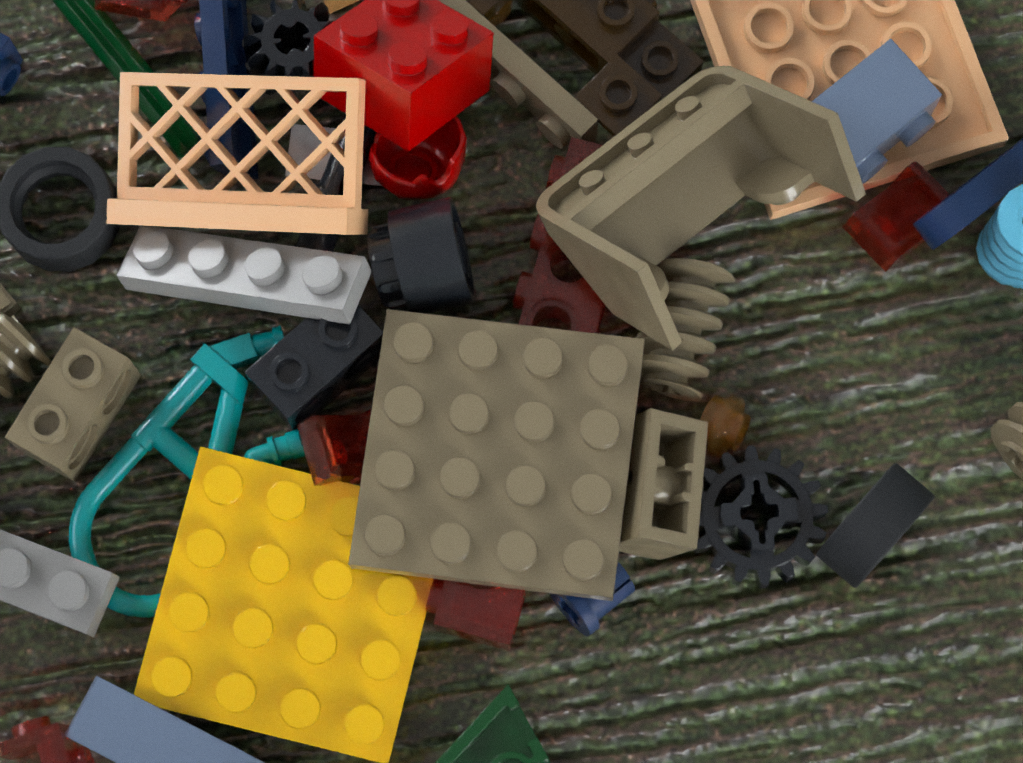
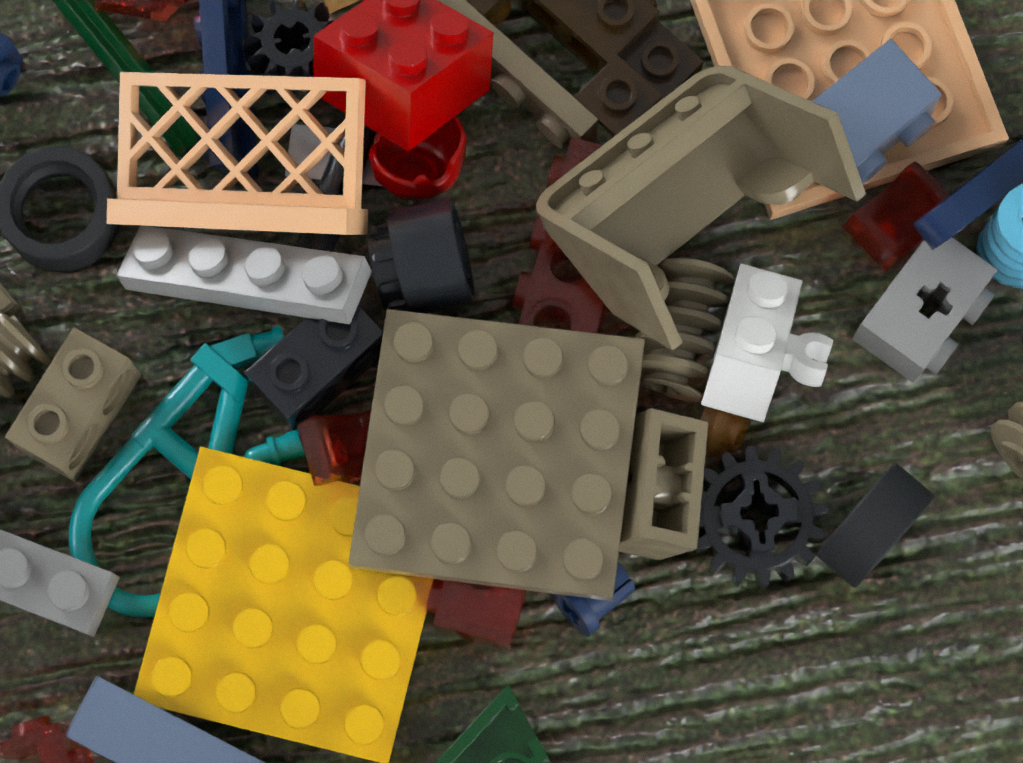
(758, 345): none -> white brick
(904, 336): none -> light grey brick

